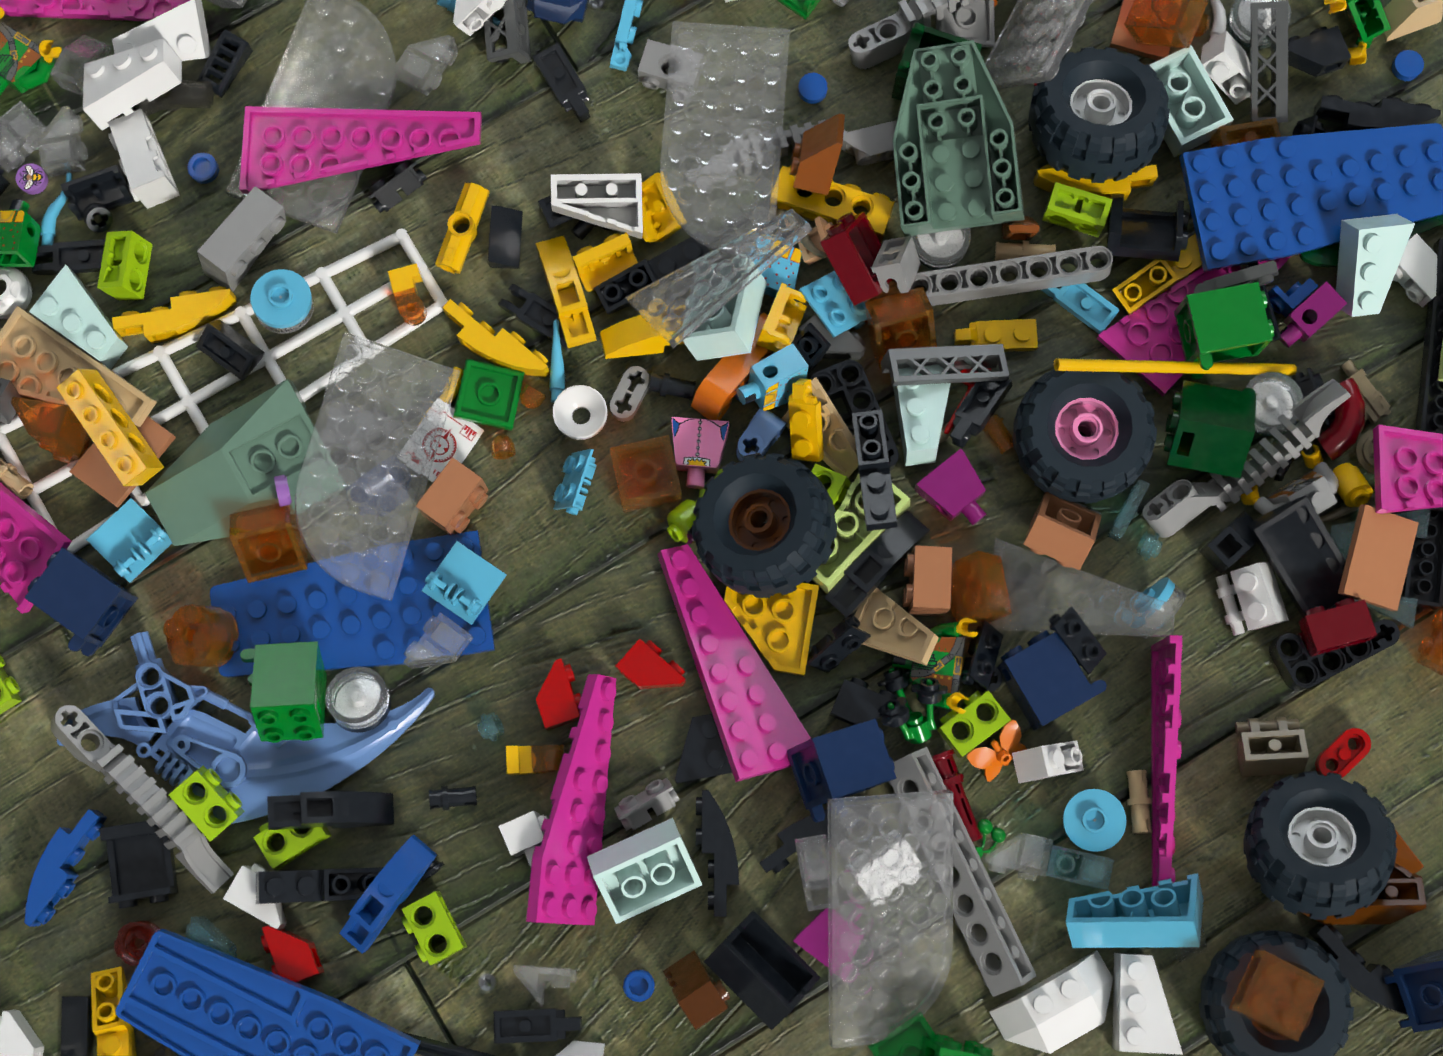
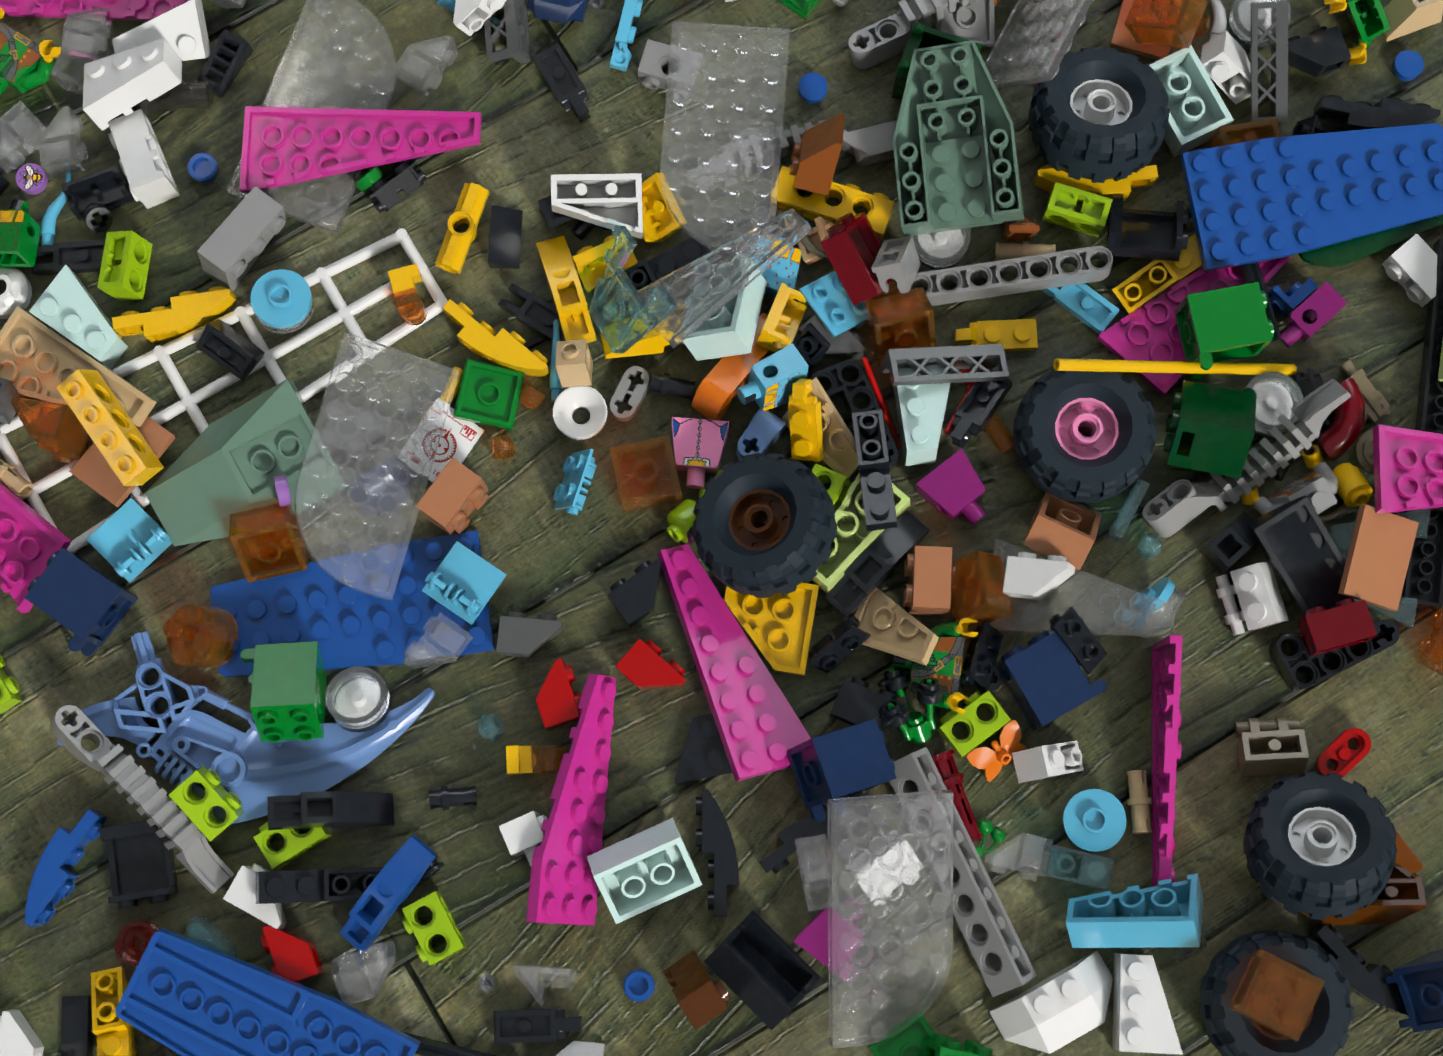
(86, 33): none -> clear slope
(363, 972): none -> clear slope
(369, 179): none -> green tile
(525, 636): none -> dark grey slope
(574, 363): none -> tan brick
(618, 305): none -> clear light blue wing
(633, 809): light grey hinge -> none
(638, 595): none -> black slope
(883, 405): none -> red piece
(1035, 577): none -> white slope
(1260, 273): dark grey hinge -> none
(1369, 259): light aqua wedge -> none

